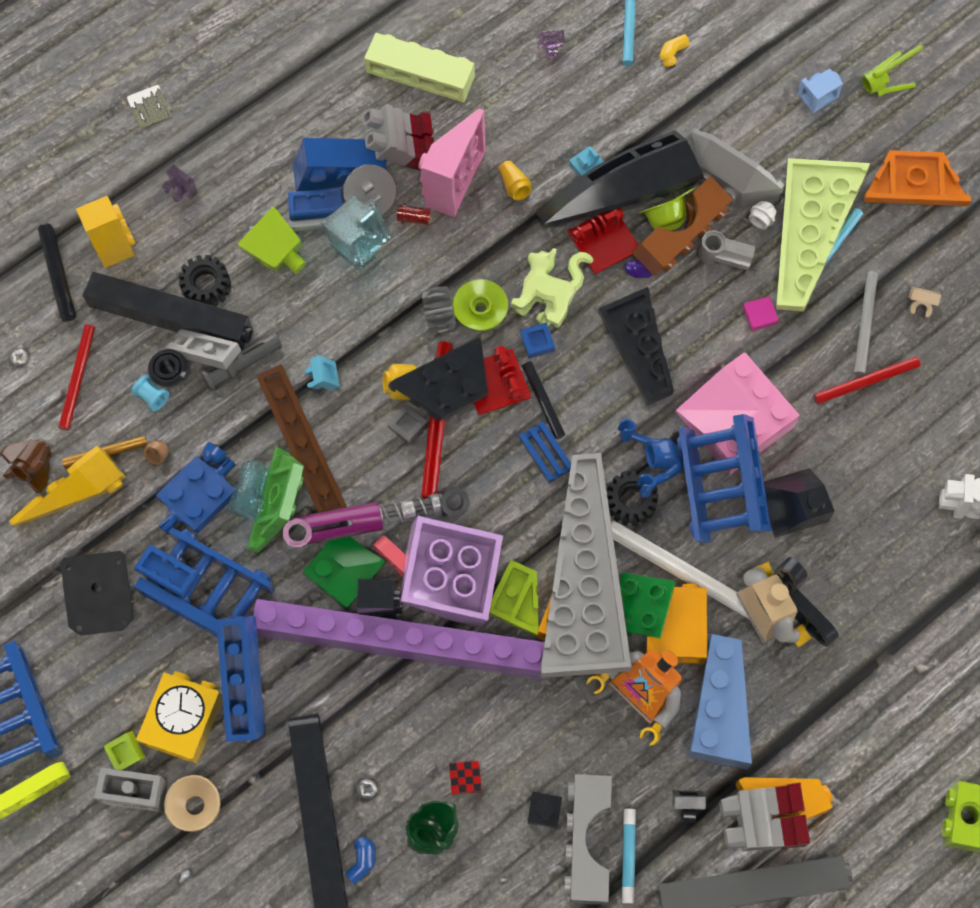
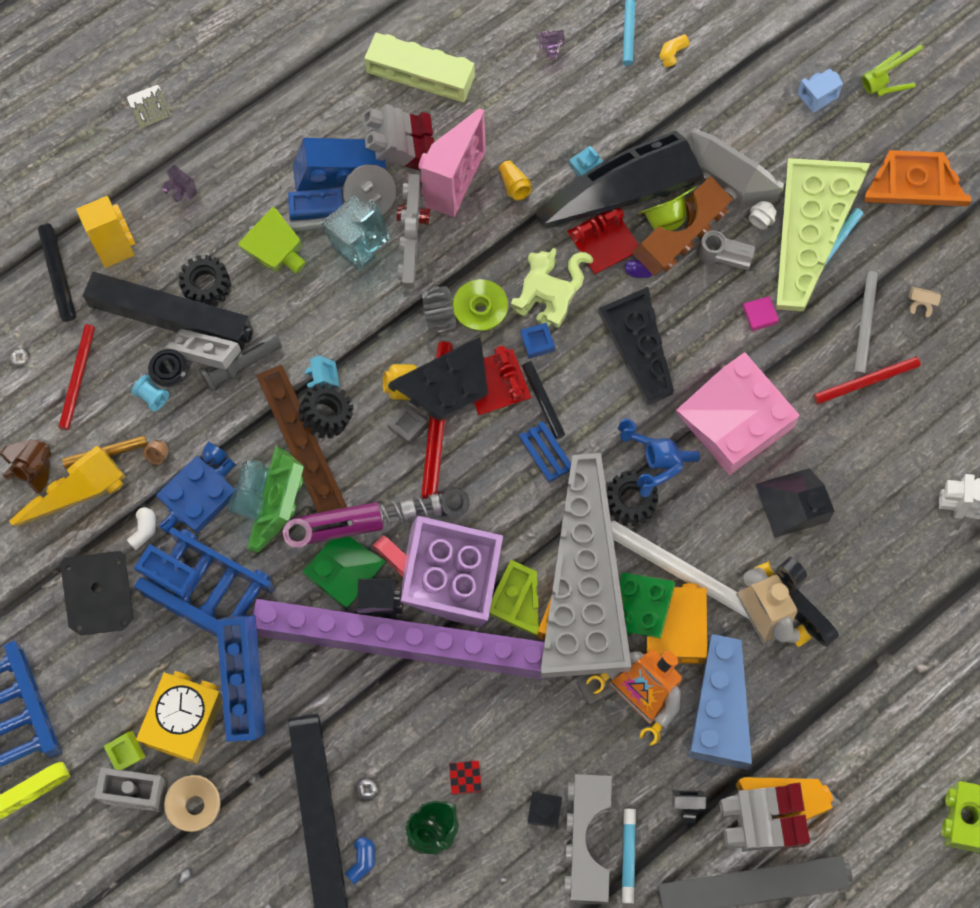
(146, 528): none -> white arm
(330, 398): none -> black tyre
(410, 220): none -> light grey hinge
(751, 487): blue fence -> none

